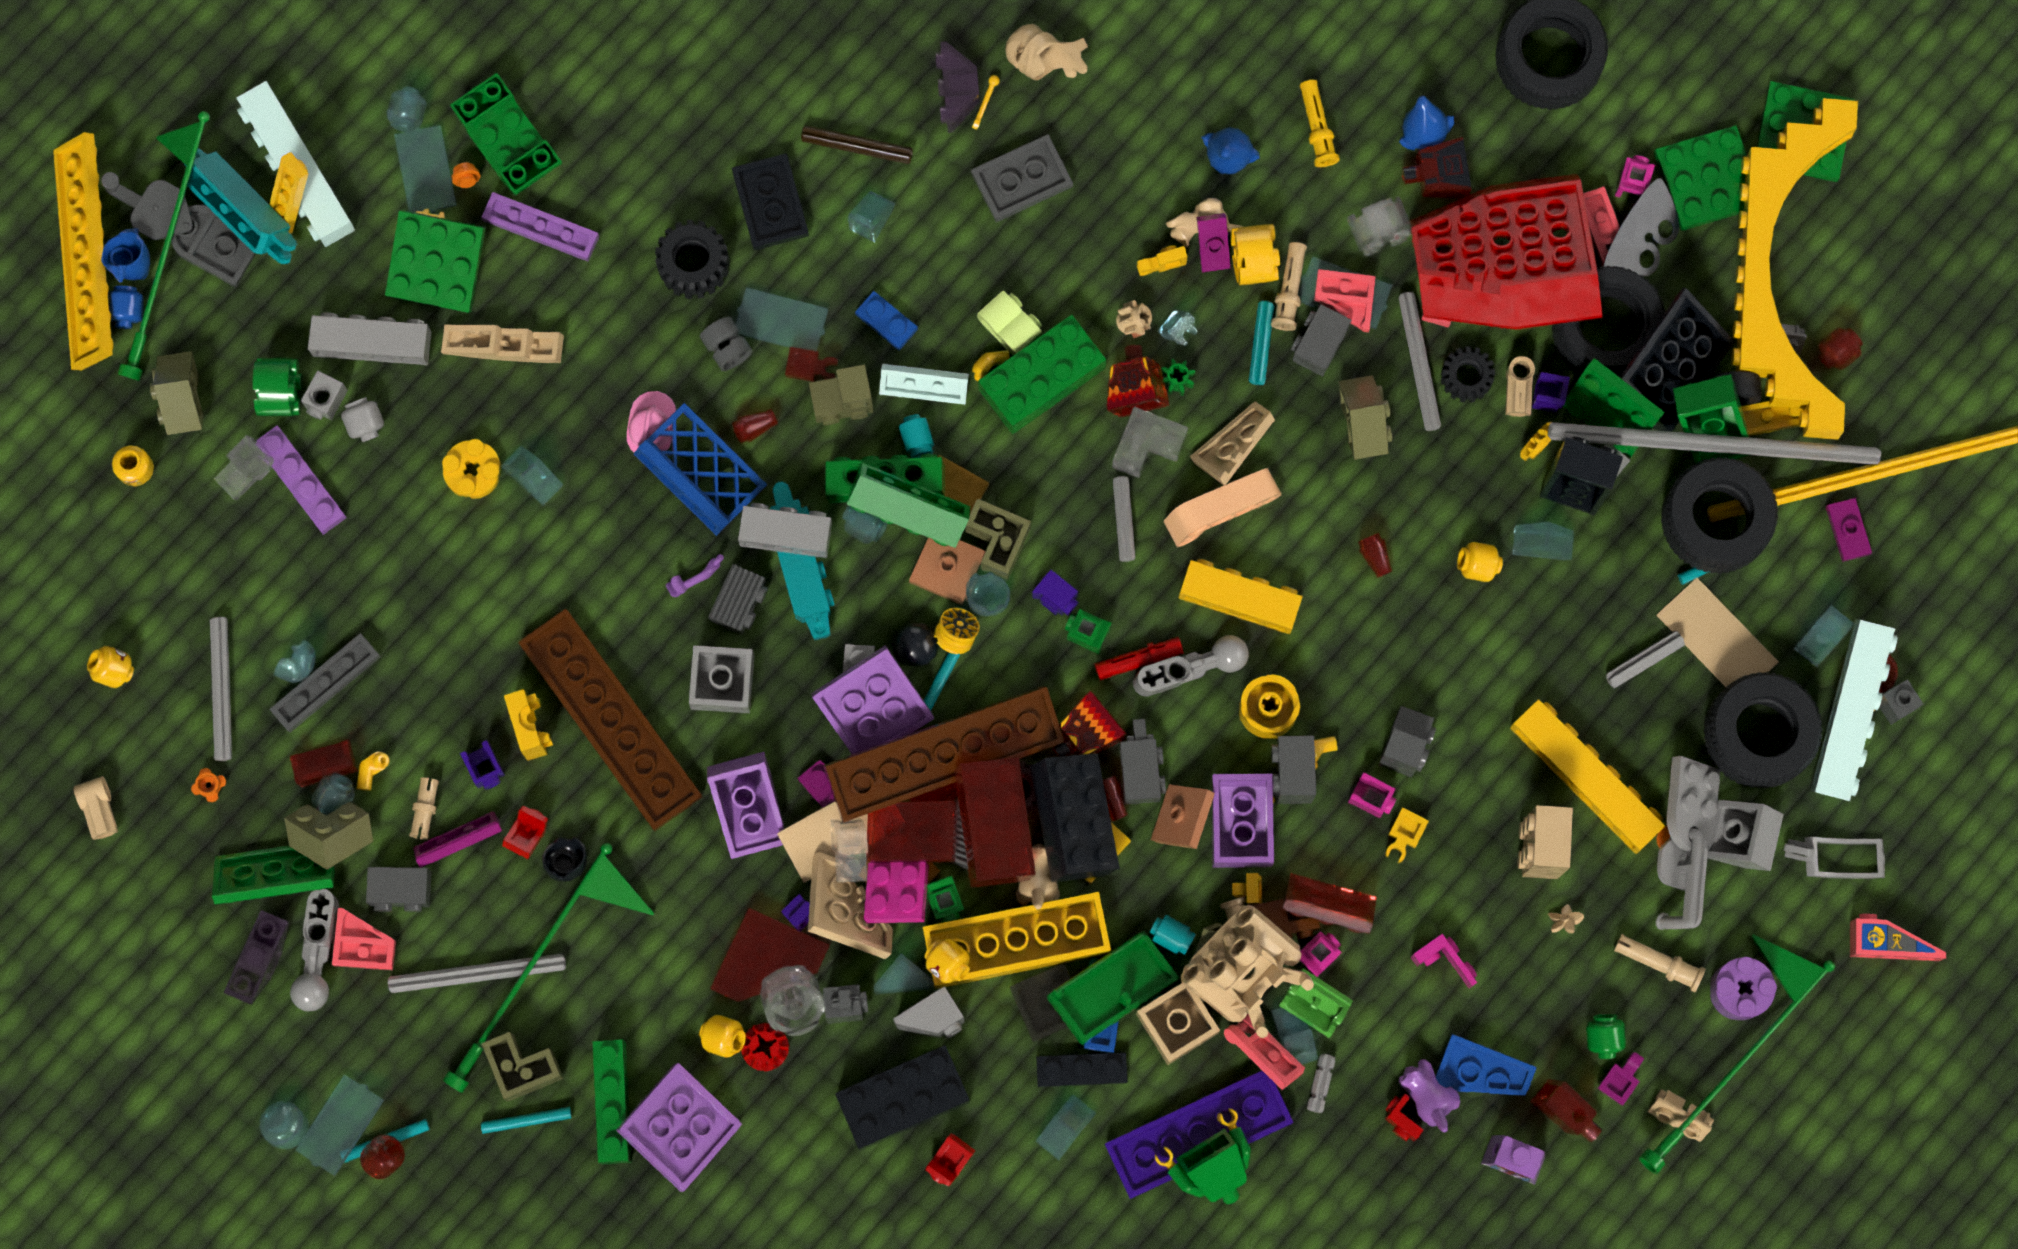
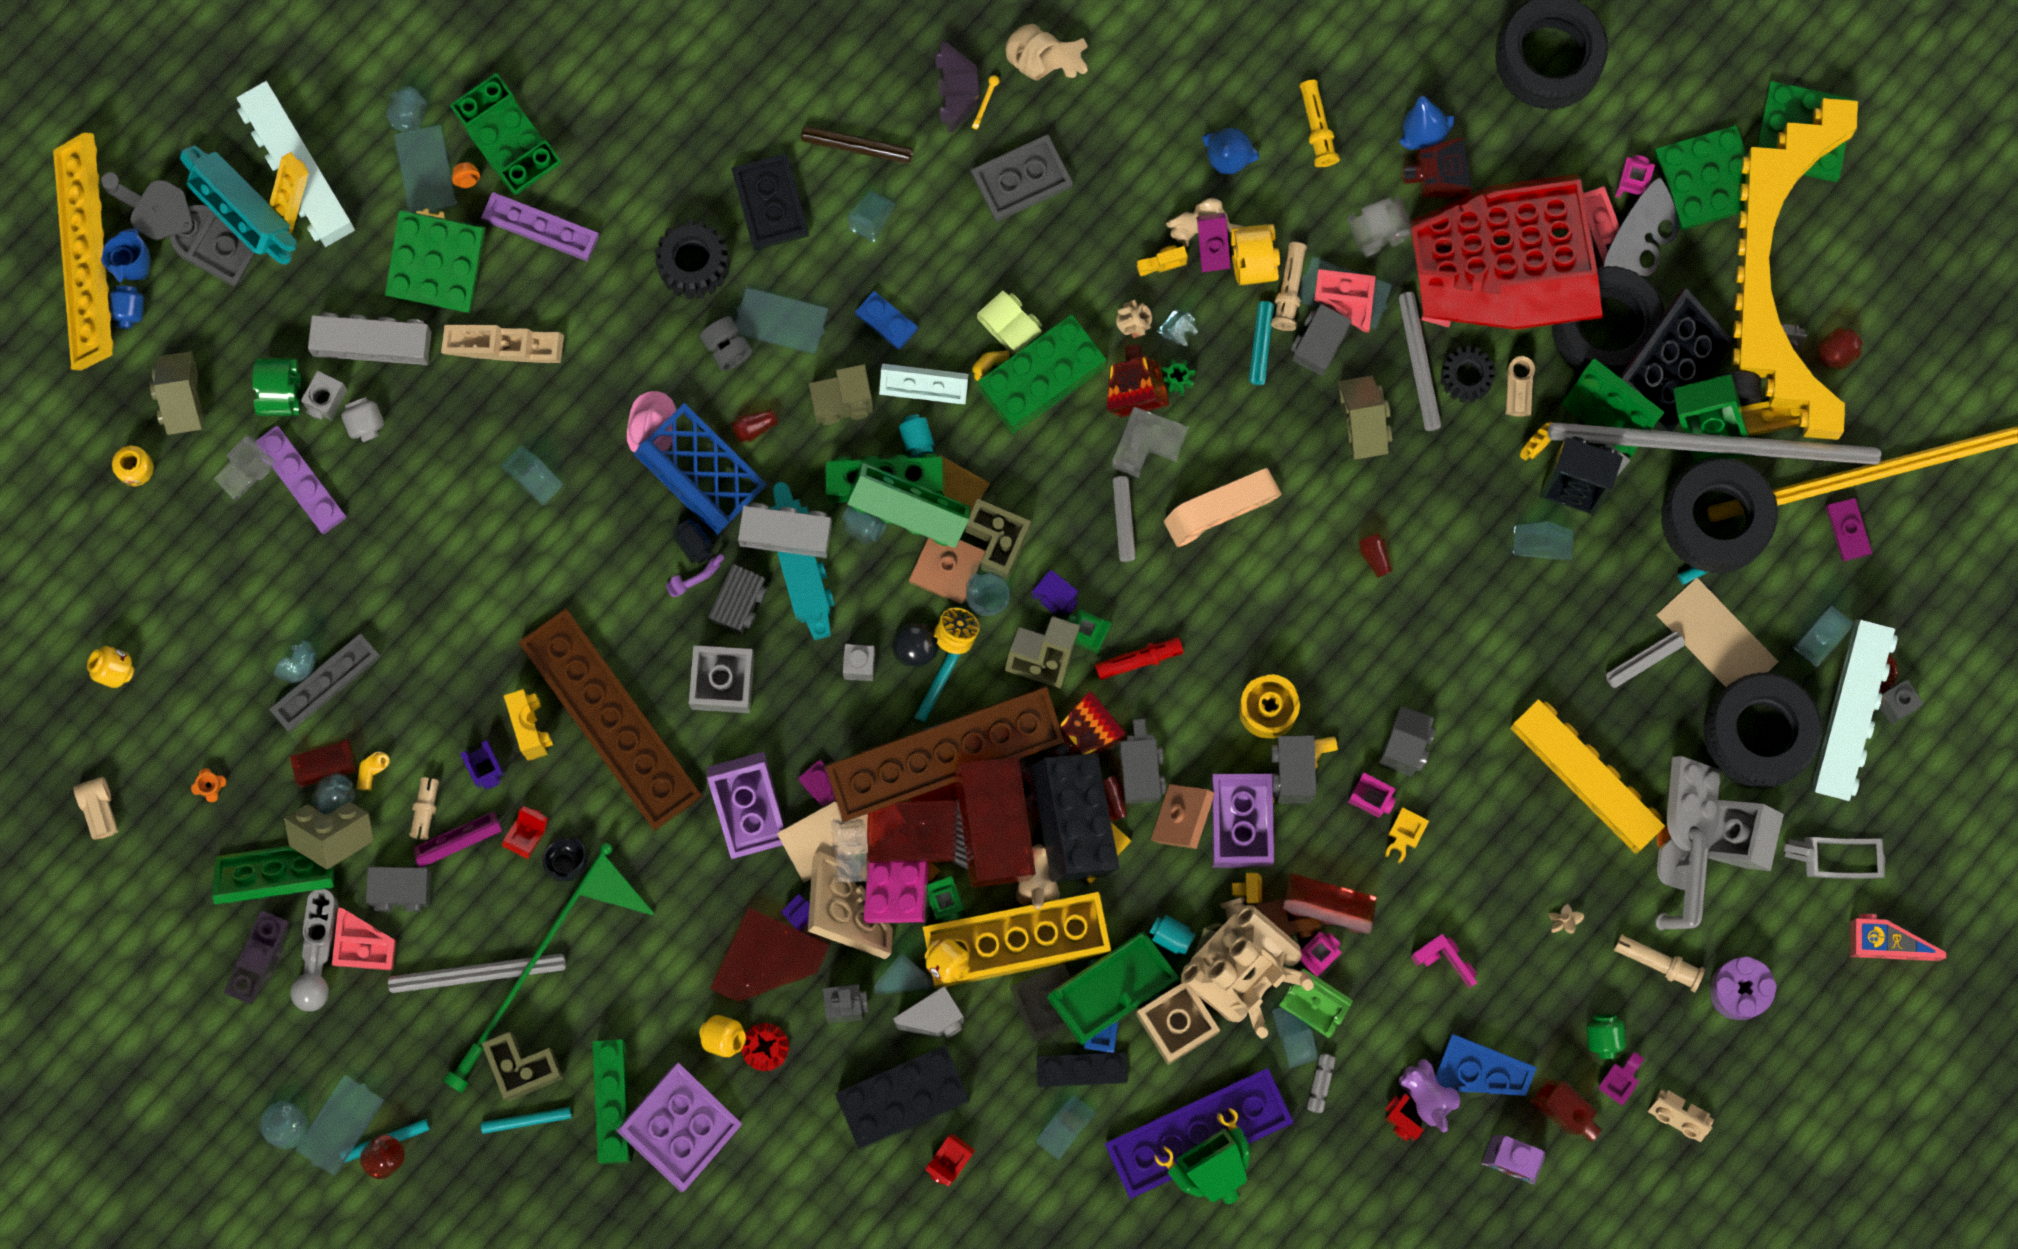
(184, 145): green piece -> none
(221, 689): light grey axle -> none
(468, 485): yellow plate -> none
(693, 541): none -> black brick
(792, 1000): clear brick -> none
(804, 364): clear red plate -> none
(872, 703): medium lavender plate -> none
(1043, 656): none -> olive brick
(1227, 654): light grey beam -> none
(1232, 444): tan wing -> none
(1240, 596): yellow brick -> none
(1265, 1053): coral plate -> none
(1479, 561): yellow head -> none
(1546, 842): tan brick -> none
(1550, 392): dark purple window -> none
(1798, 979): green piece -> none

